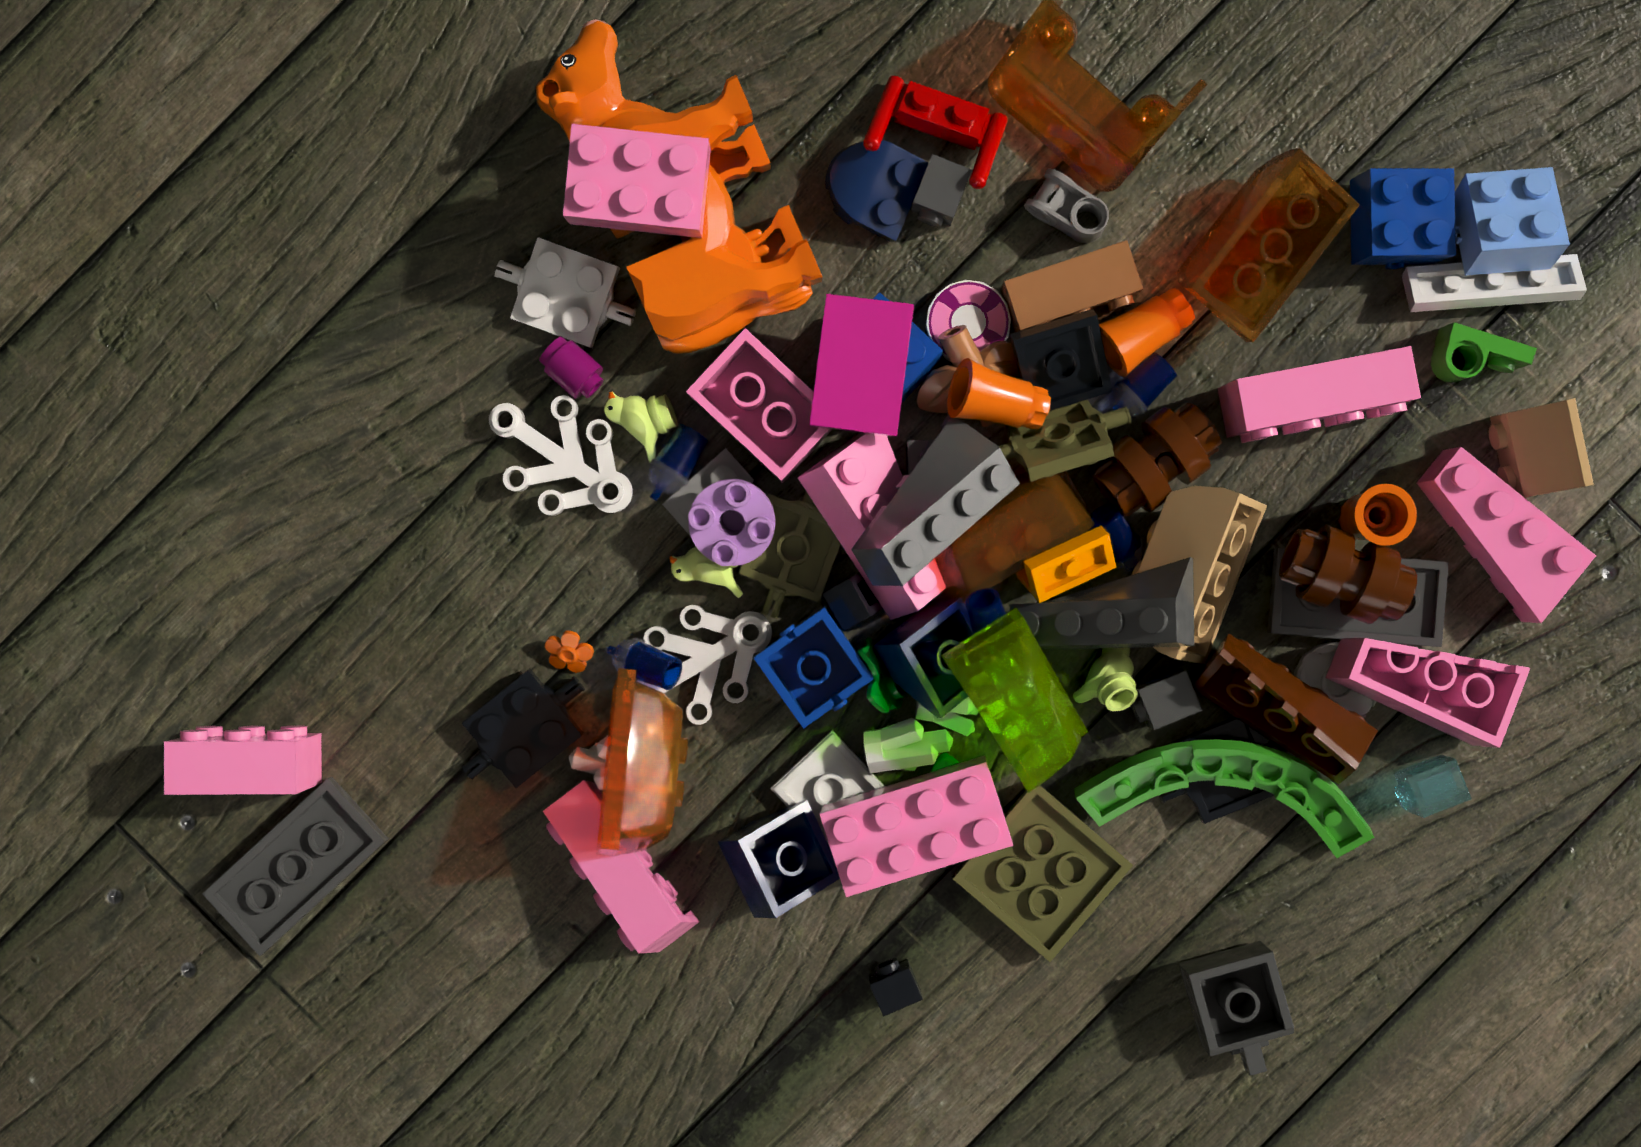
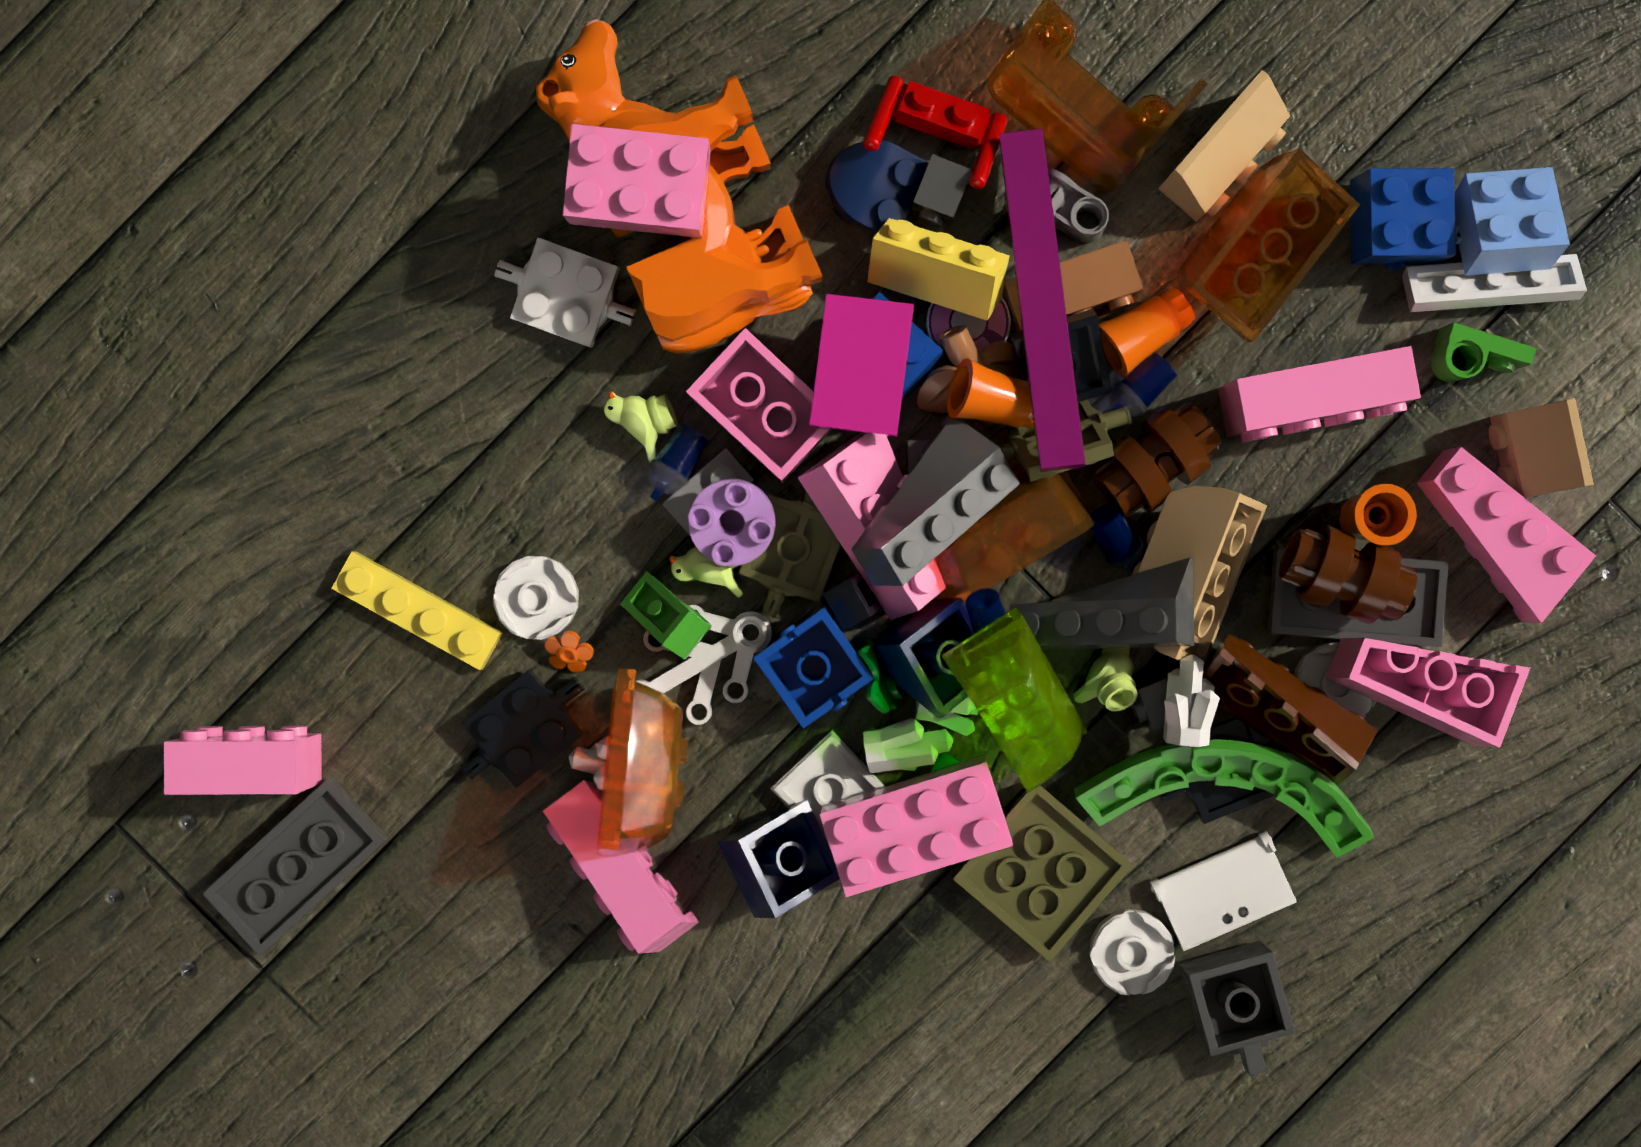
(417, 610): none -> light yellow plate
(536, 597): none -> white tile
(566, 461): white plant -> none
(572, 368): magenta brick -> none
(651, 663): clear blue piece -> none
(665, 616): none -> bright green plate
(894, 986): black plate -> none
(938, 268): none -> light yellow brick
(1041, 301): none -> magenta tile
(1068, 564): light orange panel -> none
(1132, 952): none -> white tile
(1189, 705): none -> white rock
(1220, 888): none -> white door
(1228, 150): none -> tan slope
(1431, 786): clear light blue brick -> none

